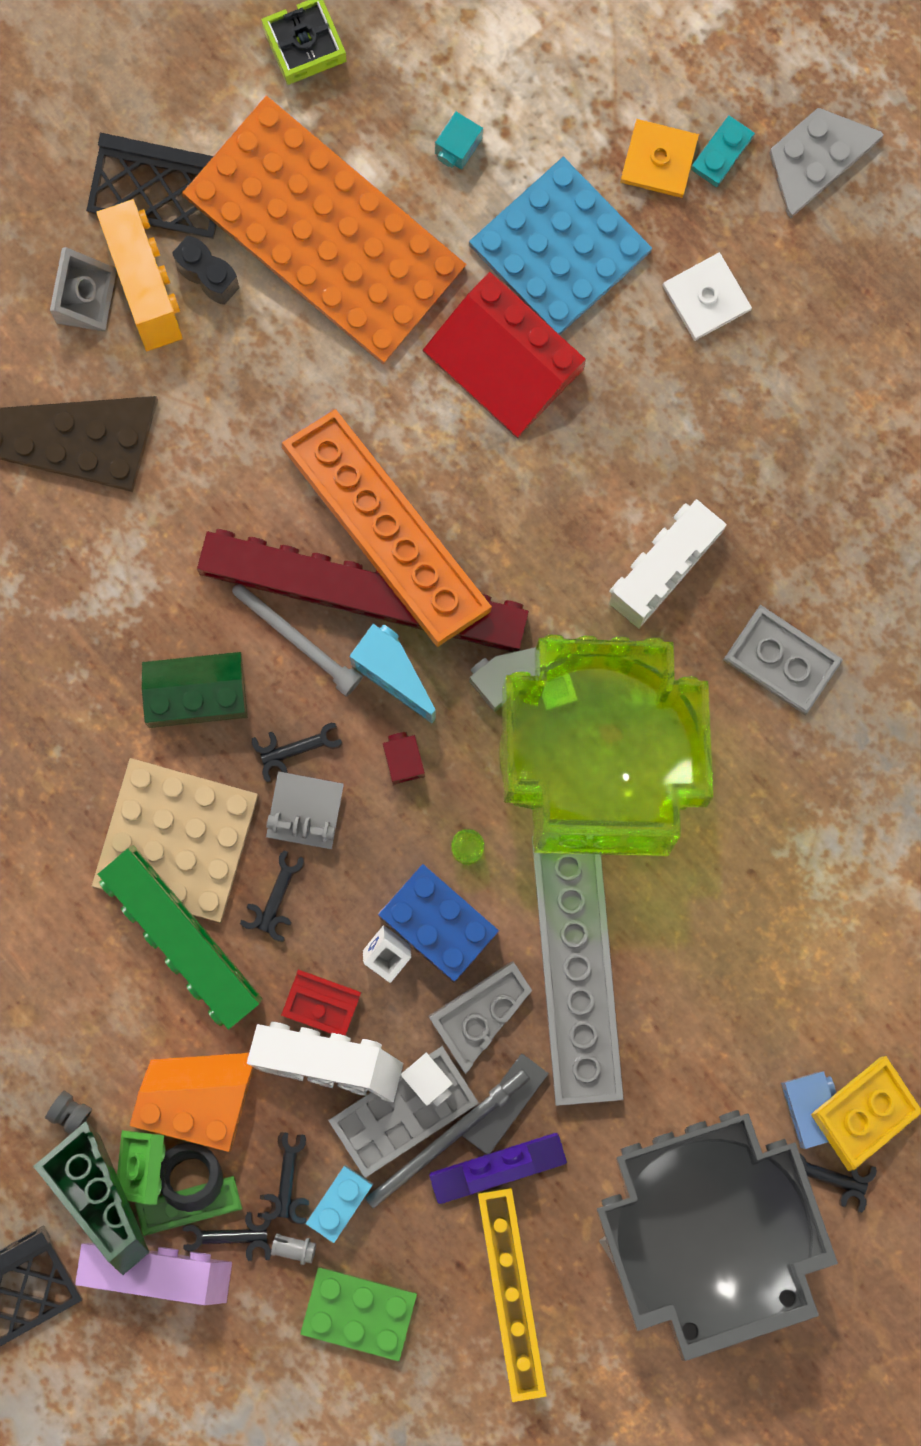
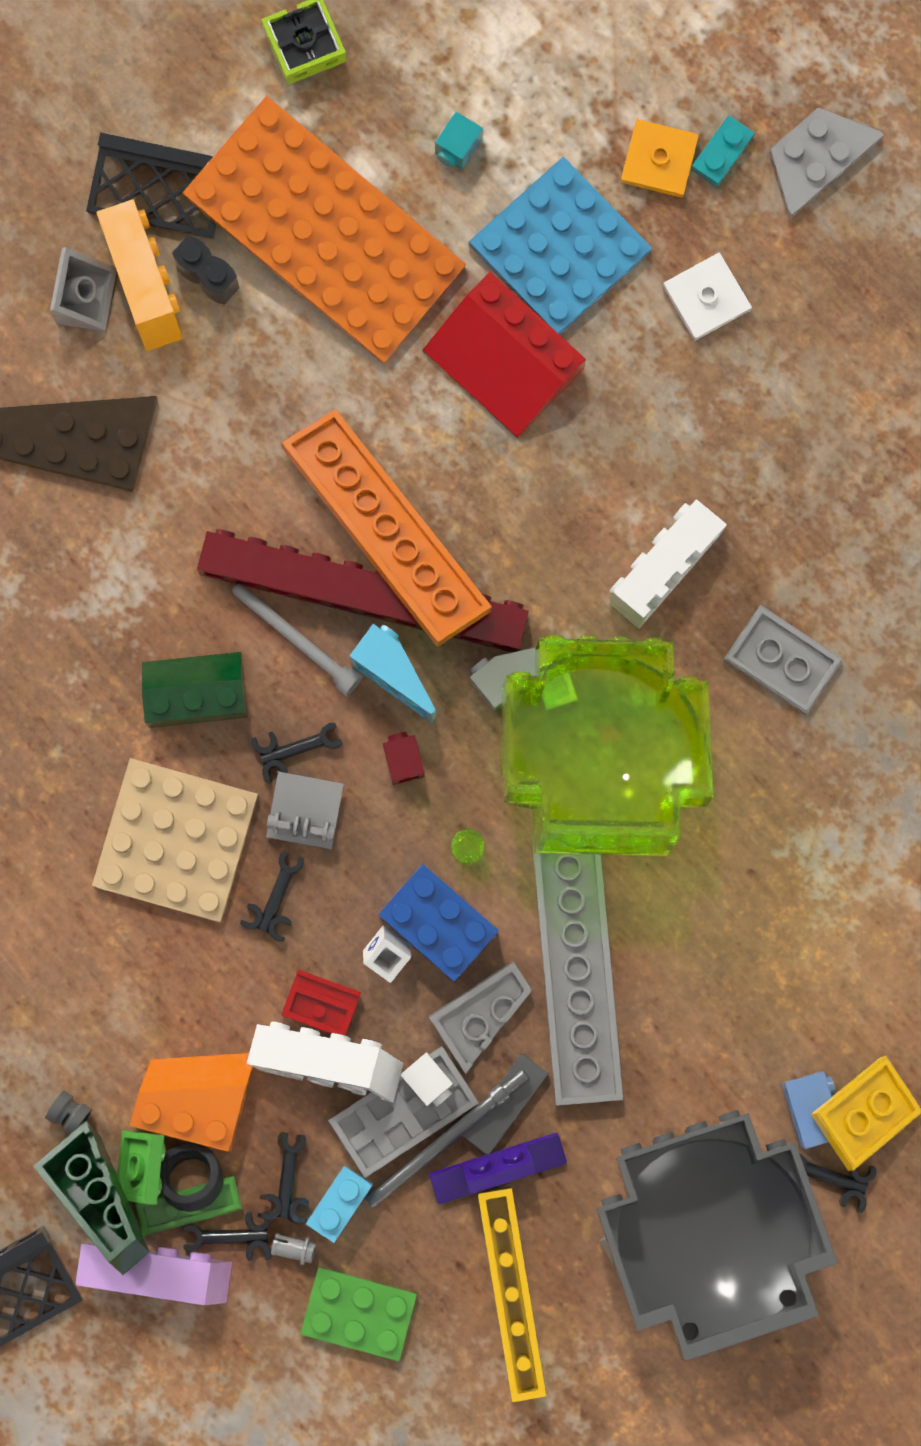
(179, 937): green brick -> none

